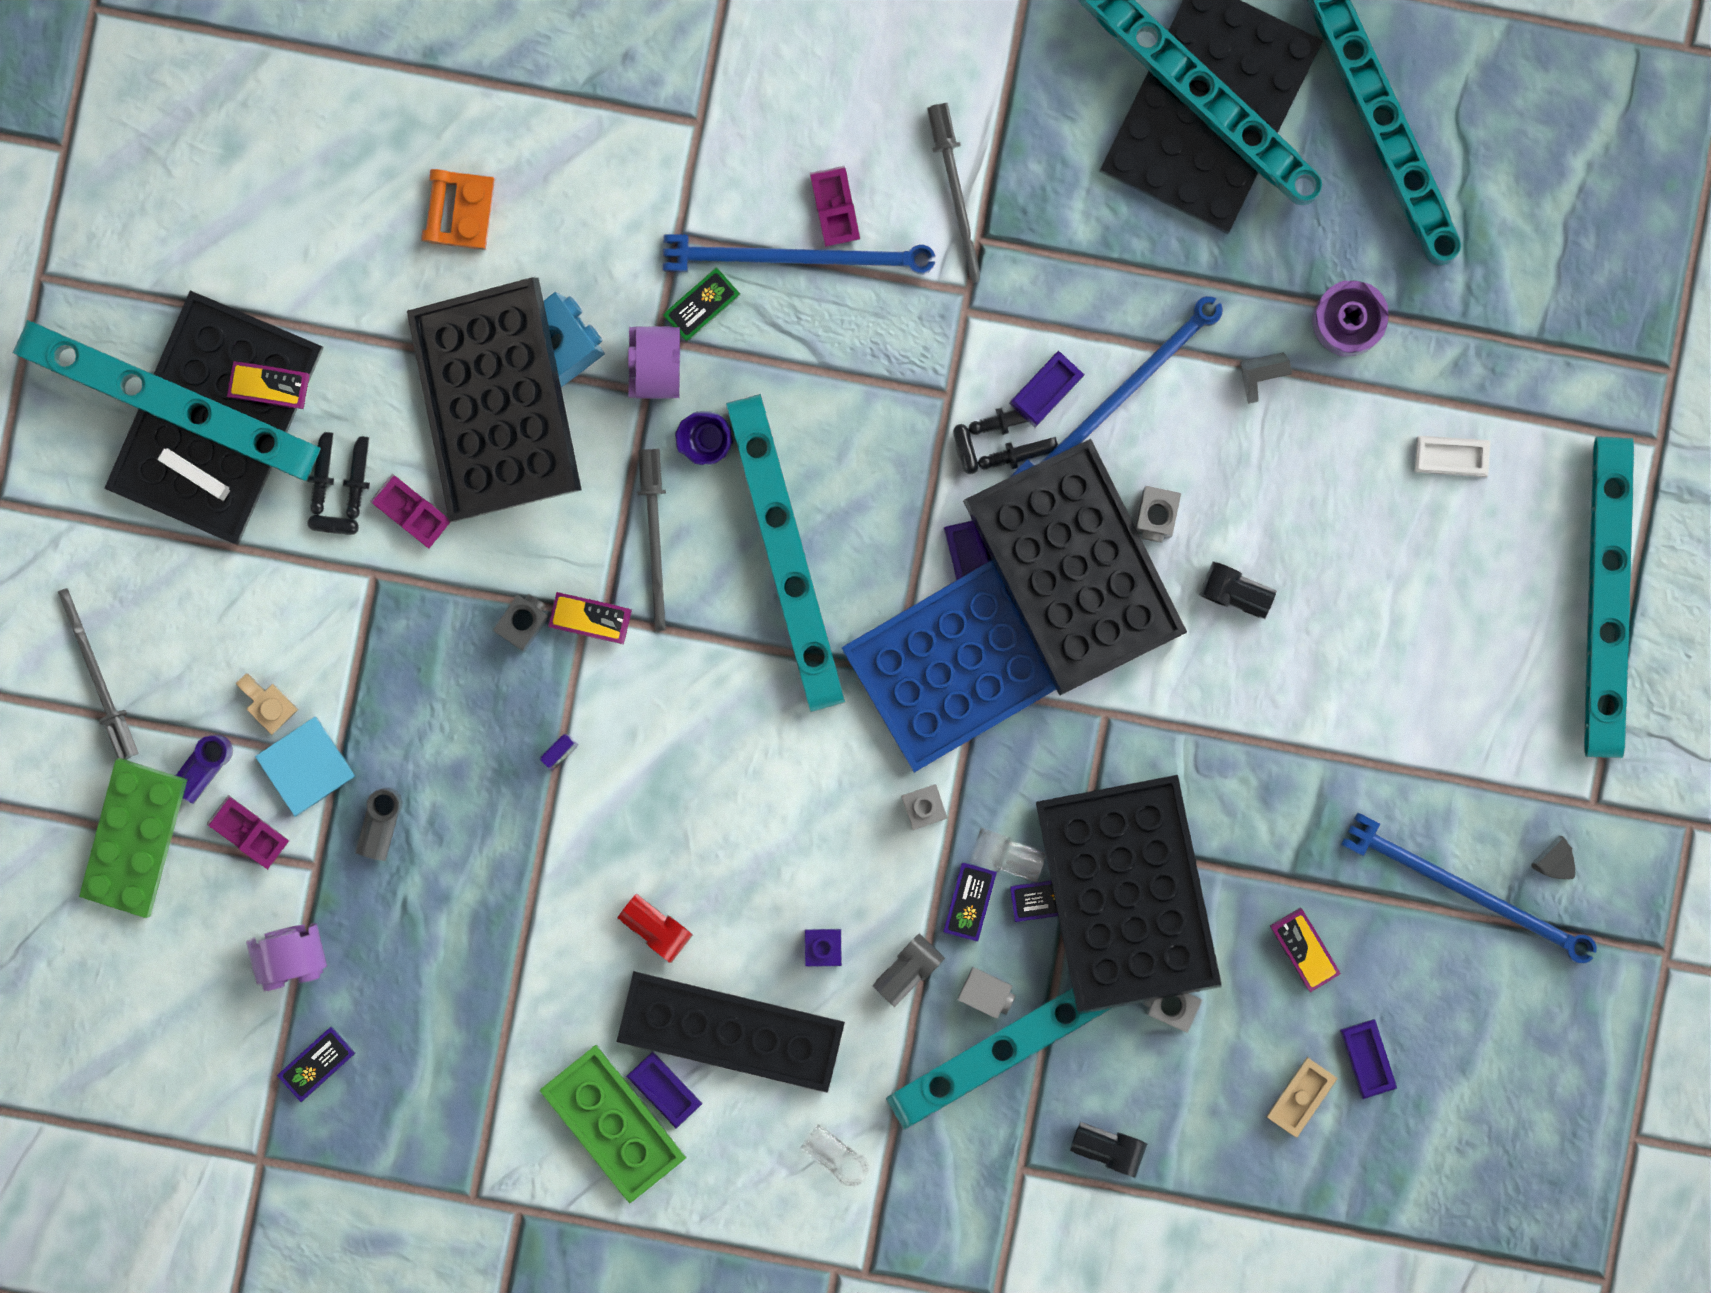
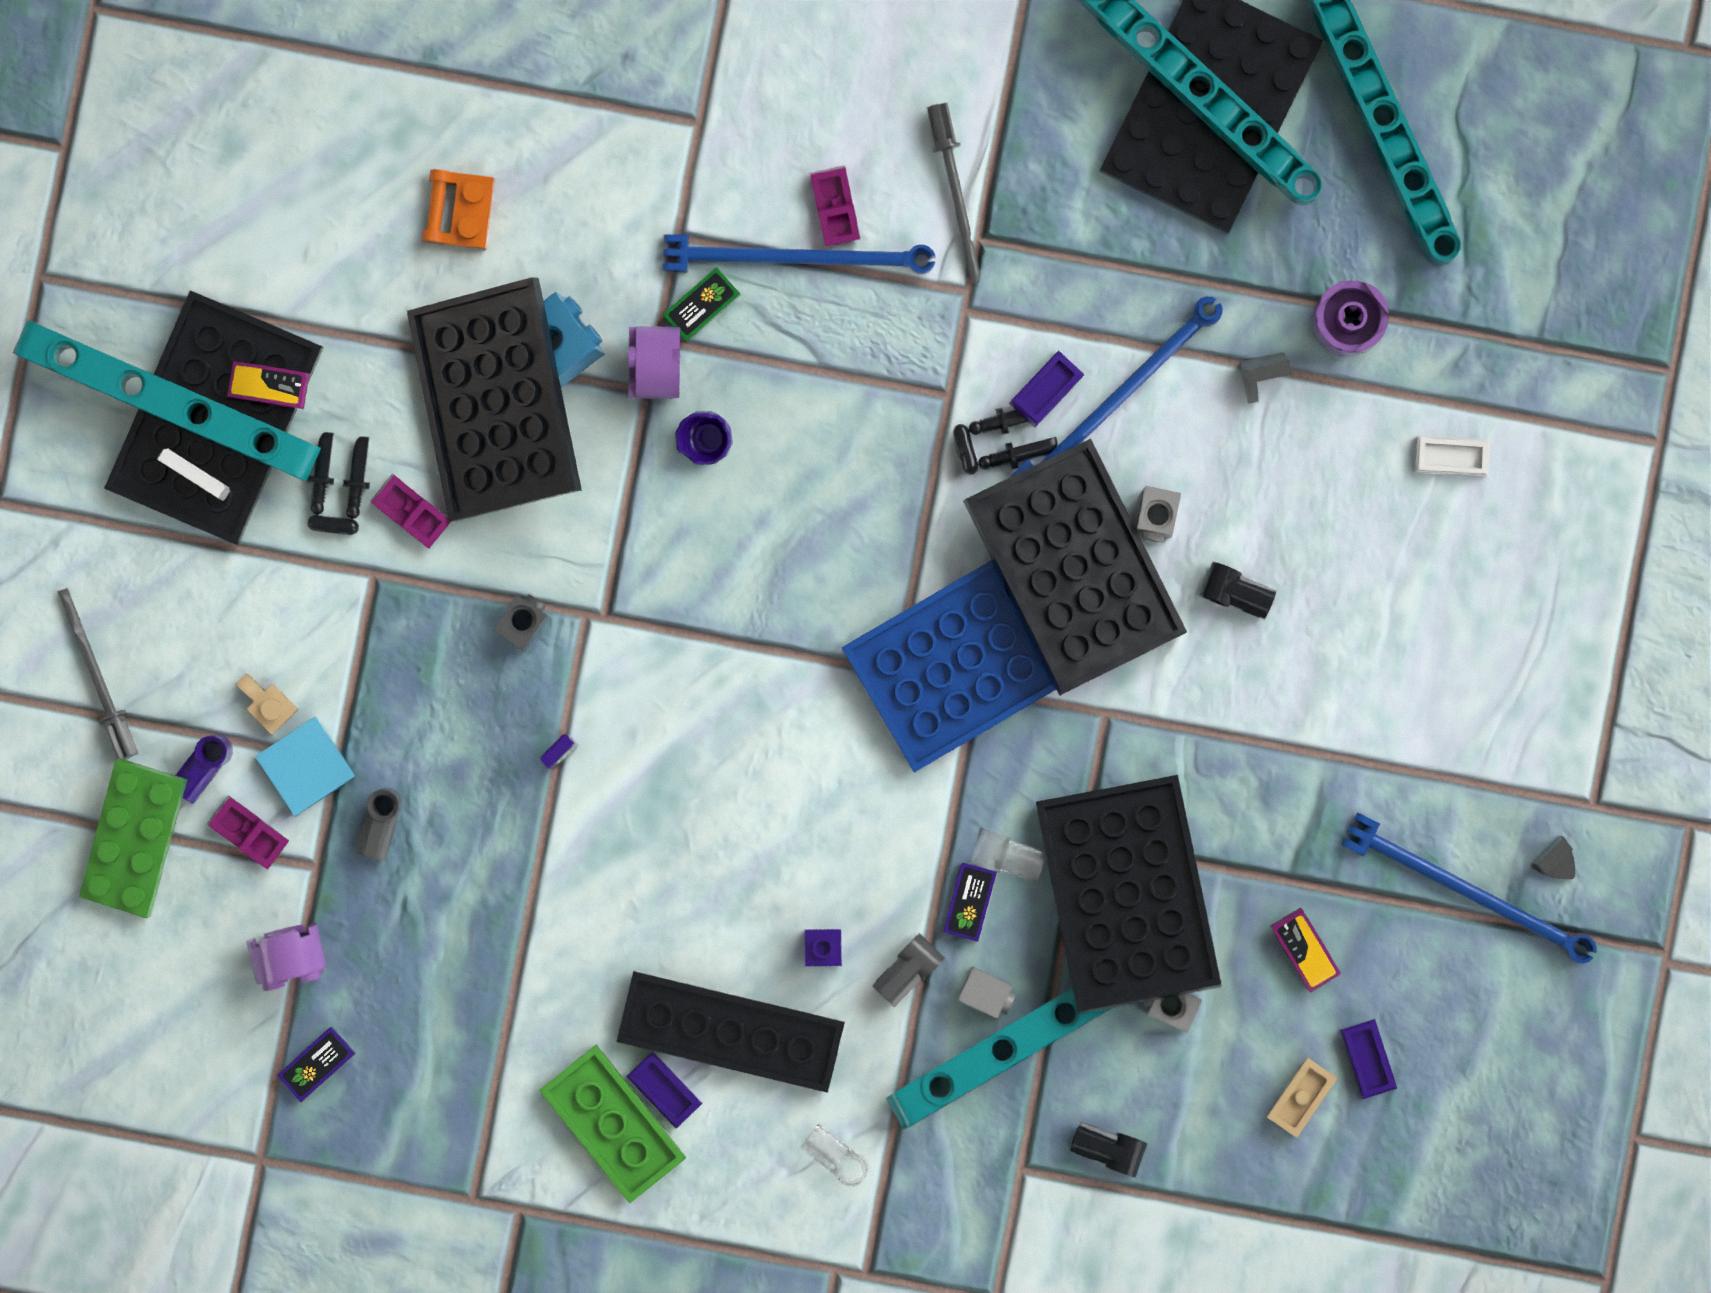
(590, 618): slope -> none
(651, 486): dark grey piece -> none
(660, 931): red piece -> none
(785, 552): teal beam -> none
(924, 807): light grey brick -> none
(965, 548): dark purple tile -> none
(1033, 901): black tile -> none
(1609, 597): teal beam -> none

